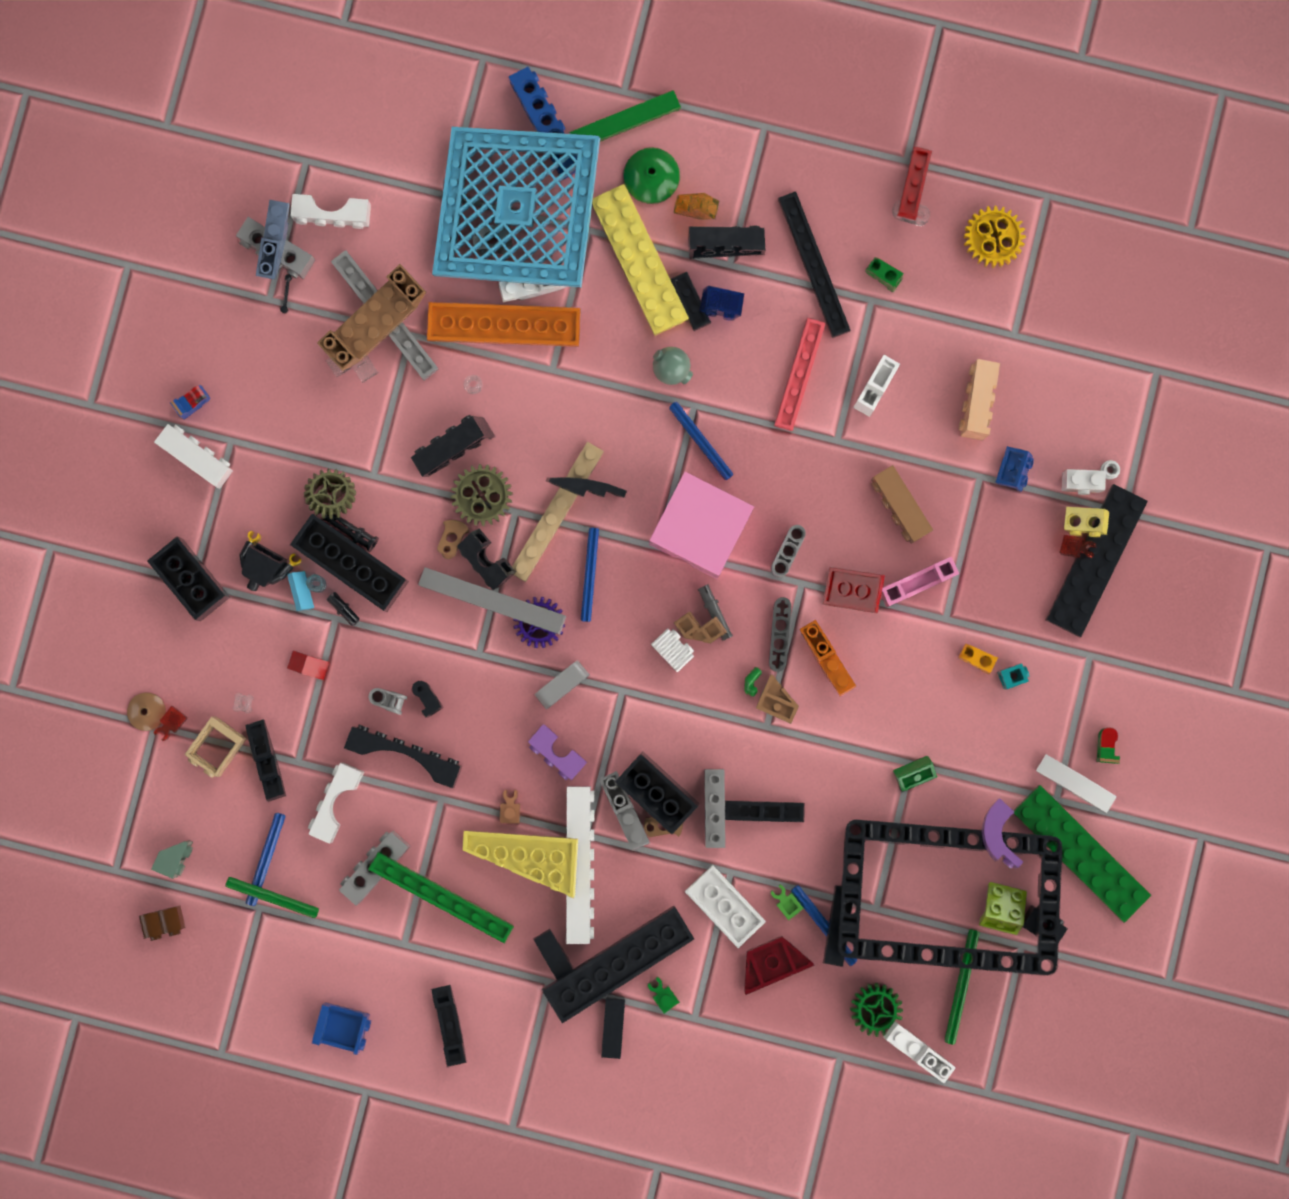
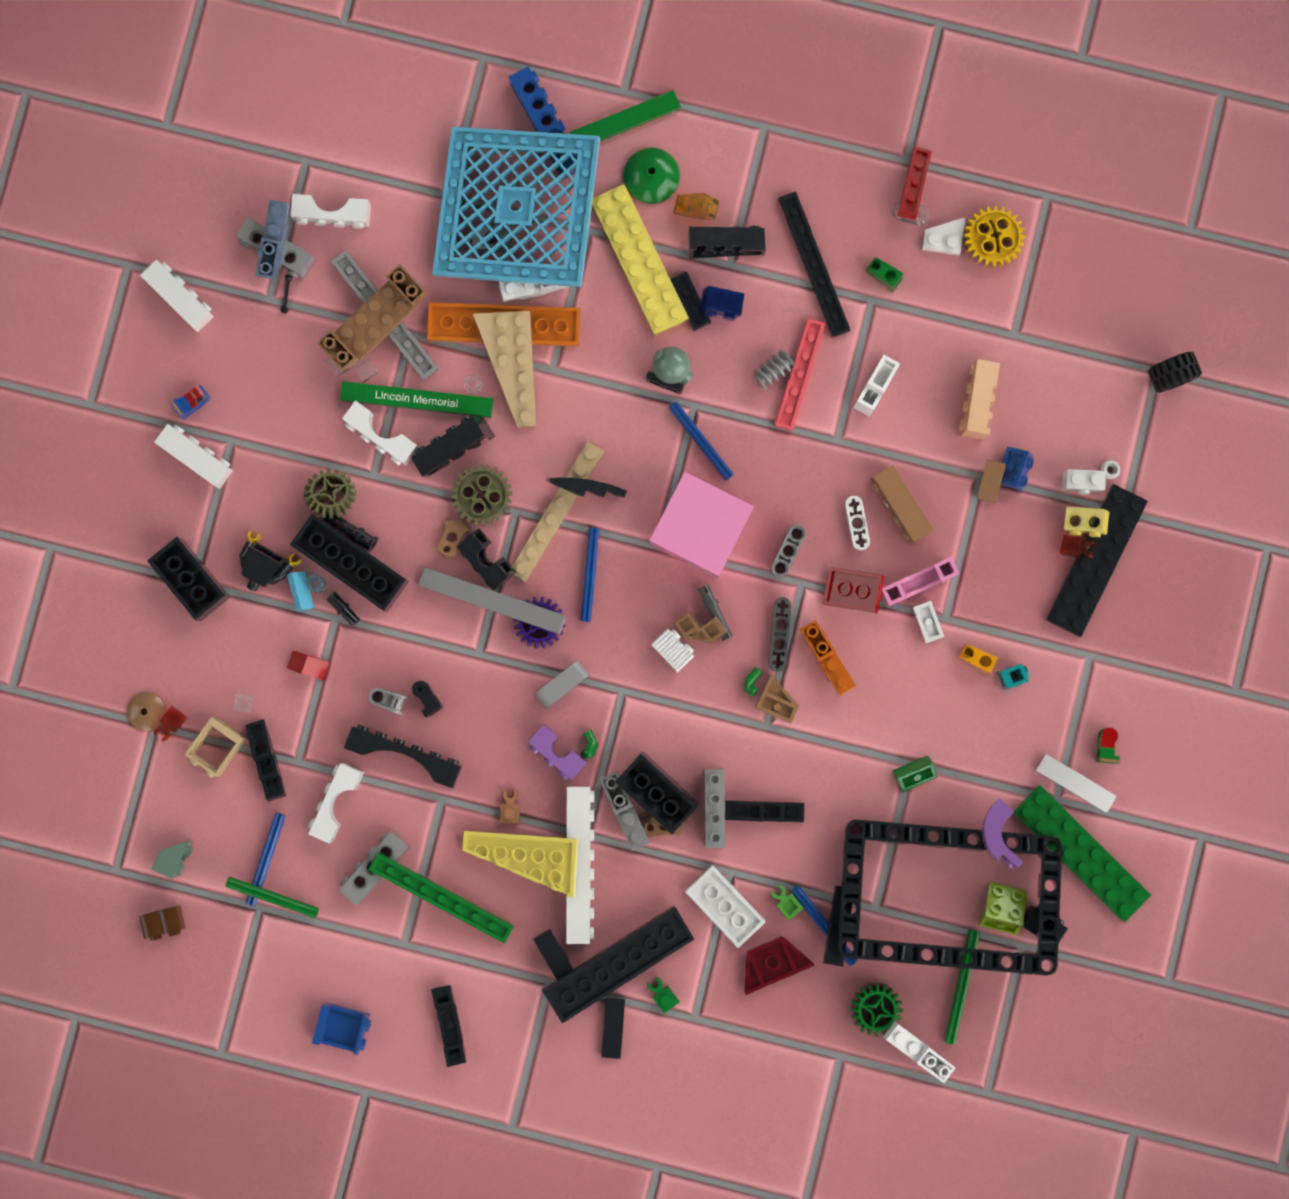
(176, 295): none -> white brick
(361, 419): none -> white arch
(417, 399): none -> green tile
(510, 350): none -> tan wing
(591, 746): none -> green arm
(676, 388): none -> black tile
(773, 368): none -> light grey piece
(864, 536): none -> white beam
(928, 622): none -> white plate
(945, 238): none -> white wing
(991, 481): none -> medium nougat slope
(1174, 372): none -> black tyre

